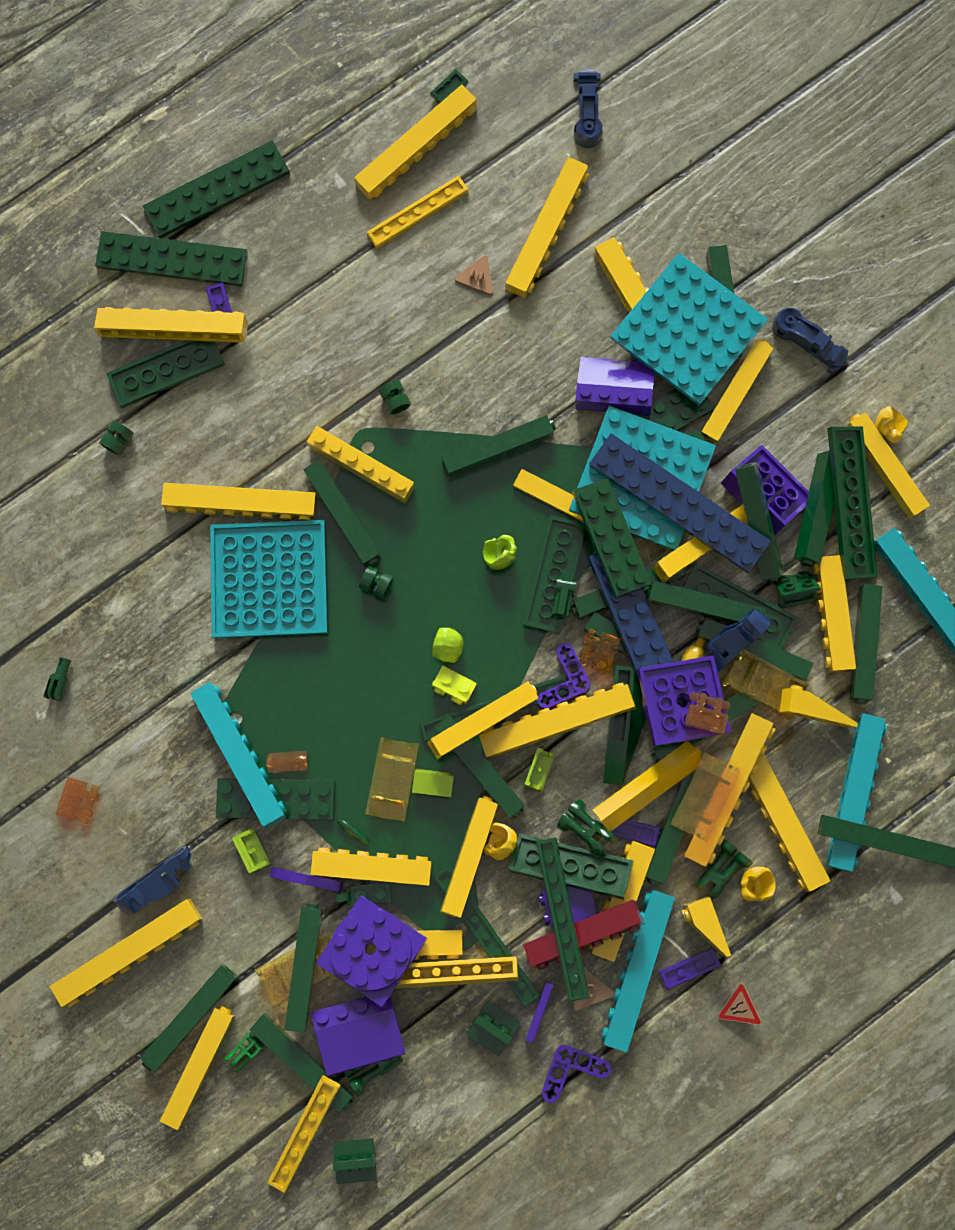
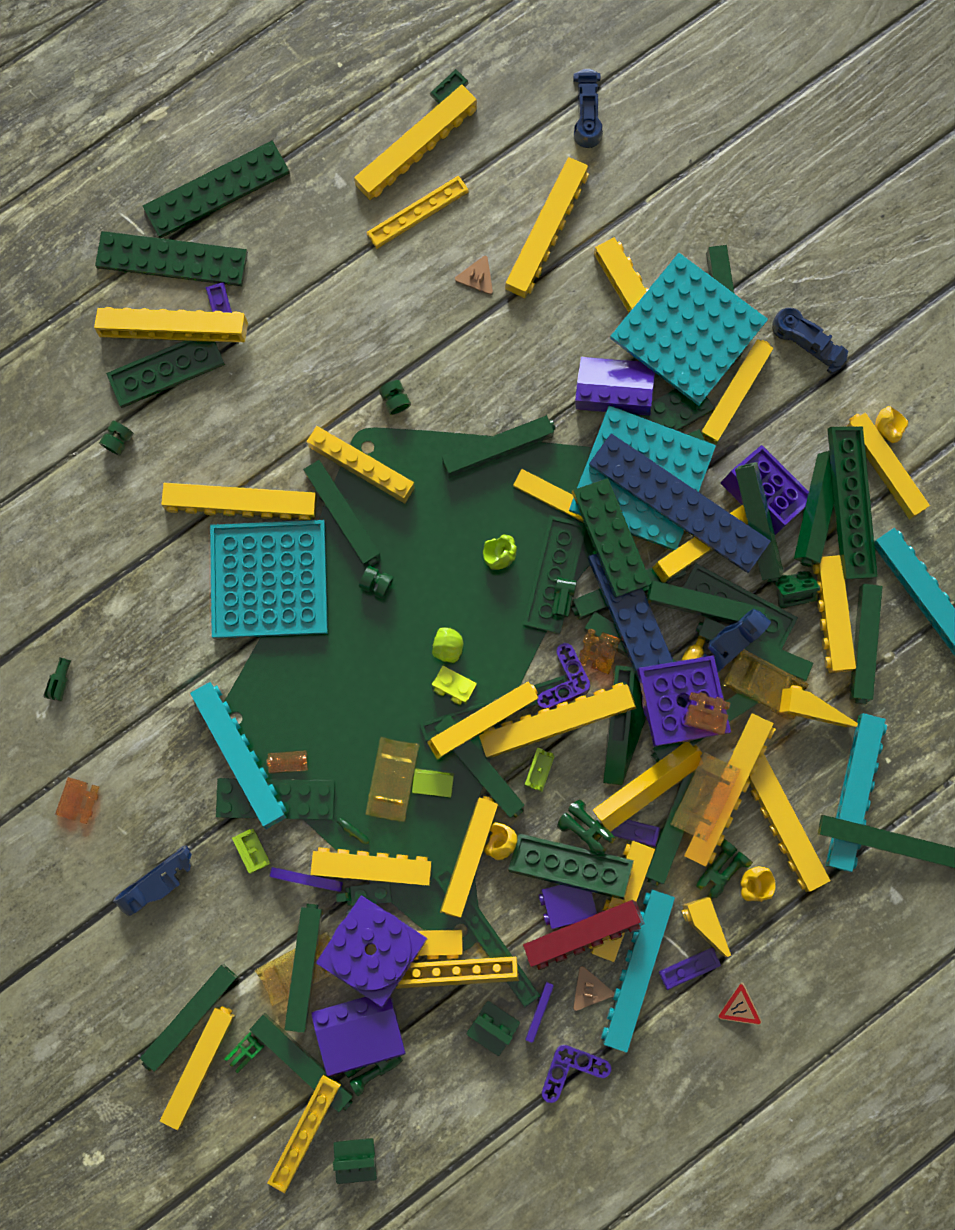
(126, 952): yellow brick -> none
(563, 919): dark green tile -> none

